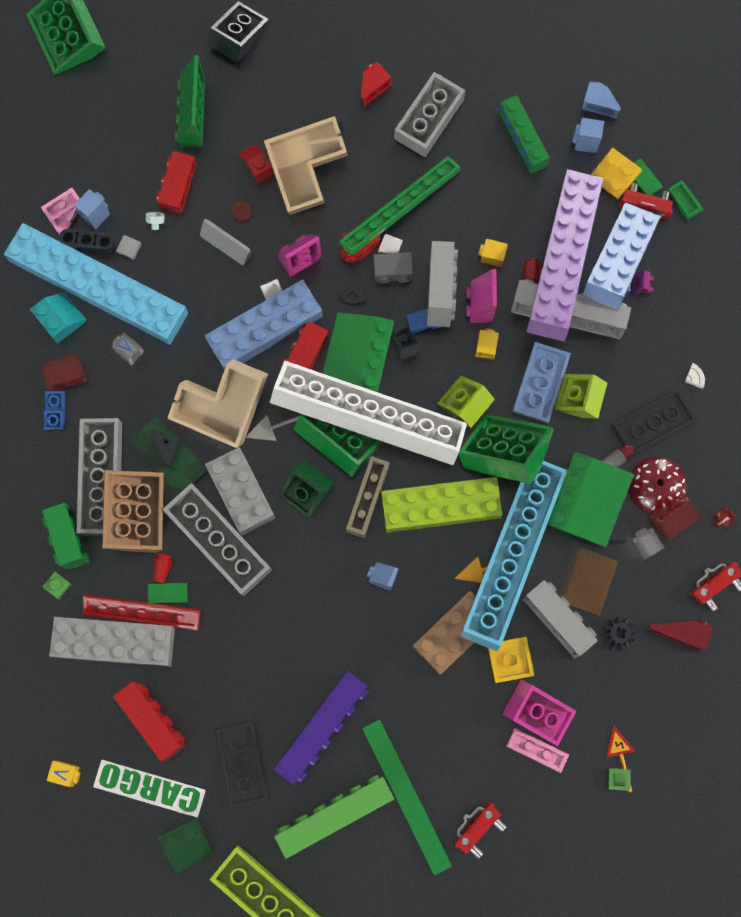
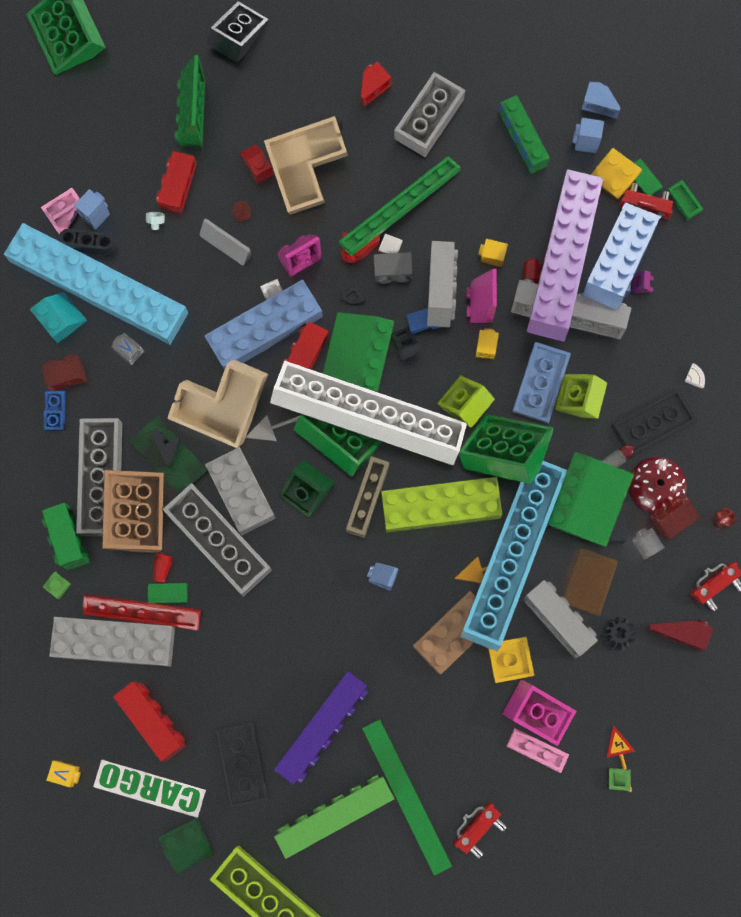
(128, 247): light grey tile -> none

